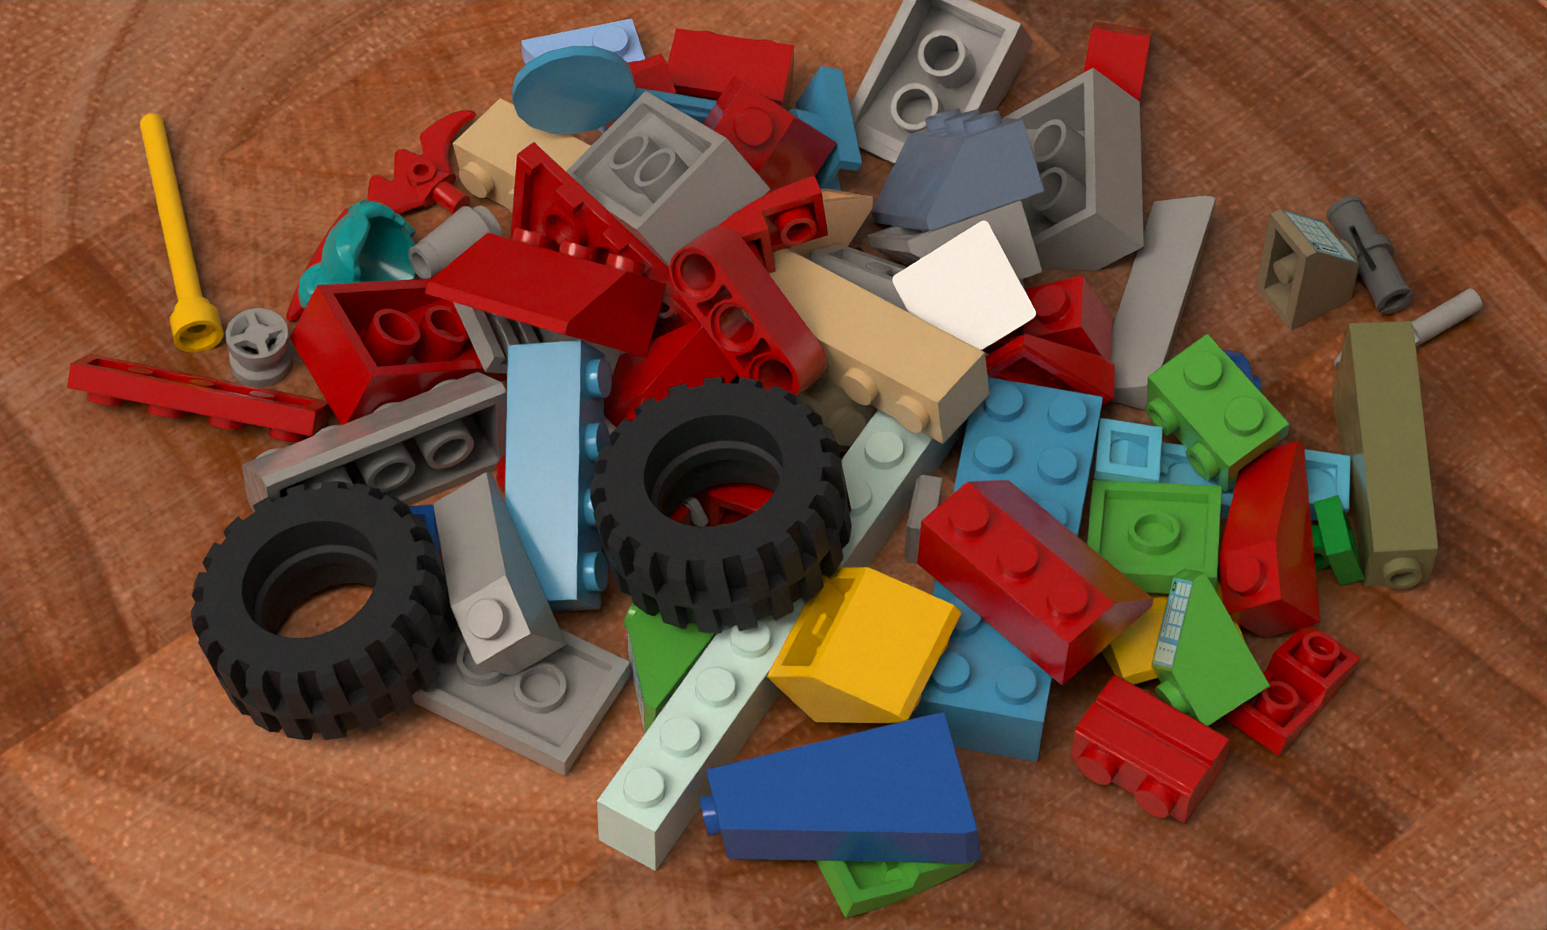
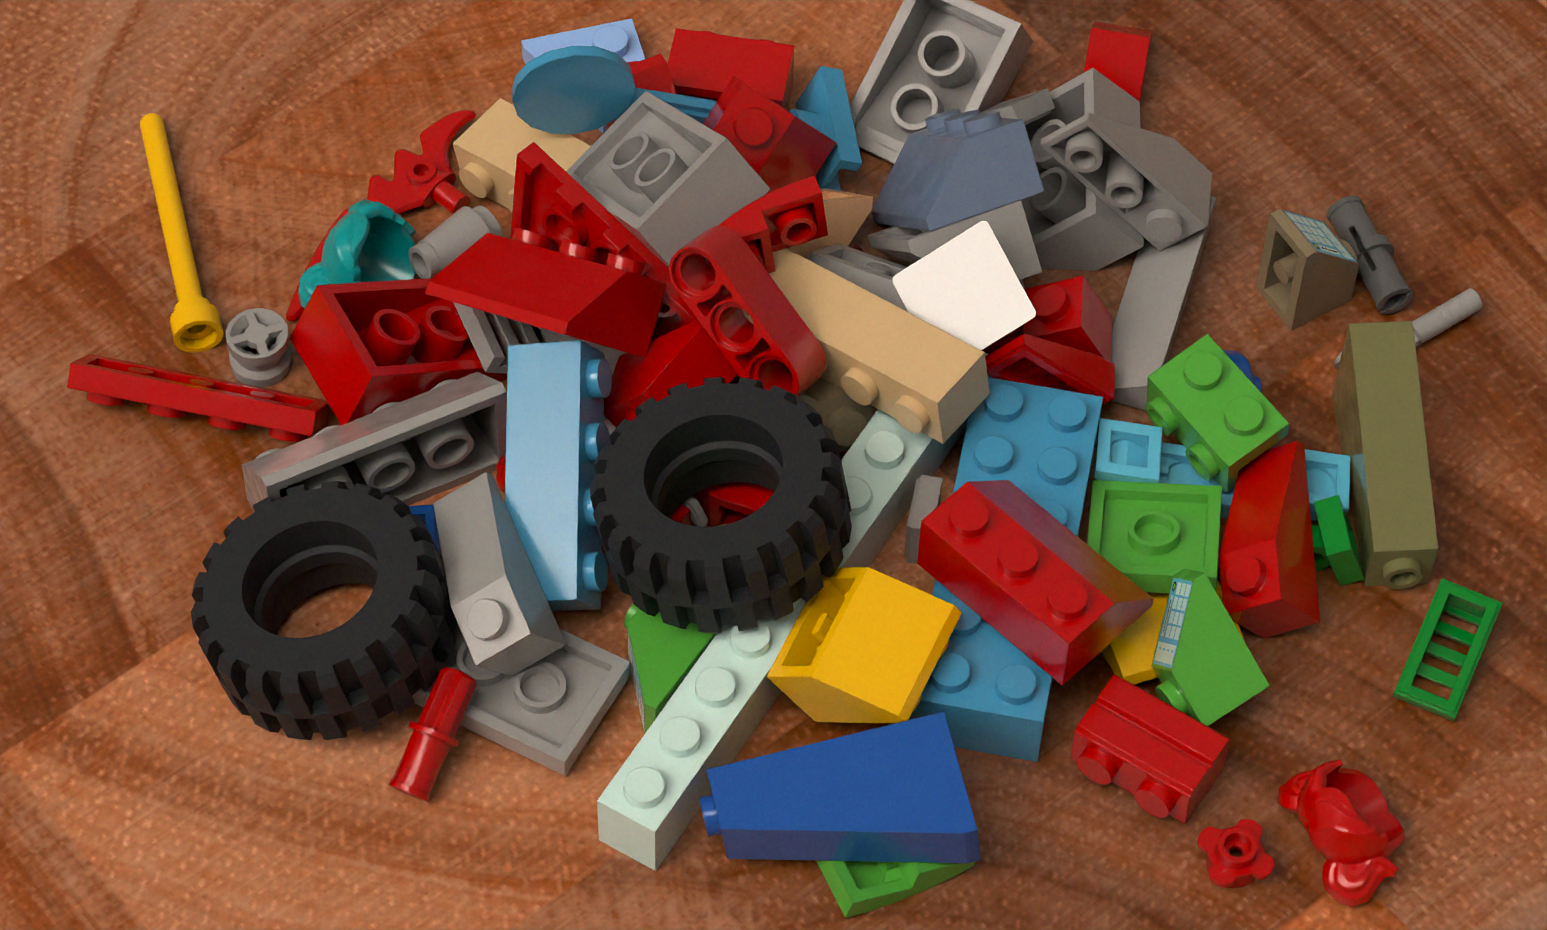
(433, 733): none -> red axle
(1026, 107): none -> light grey tile
(1137, 174): none -> light grey slope
(1231, 870): none -> red plate
(1301, 681): red slope -> none
(1346, 826): none -> red hair
(1464, 605): none -> green slope

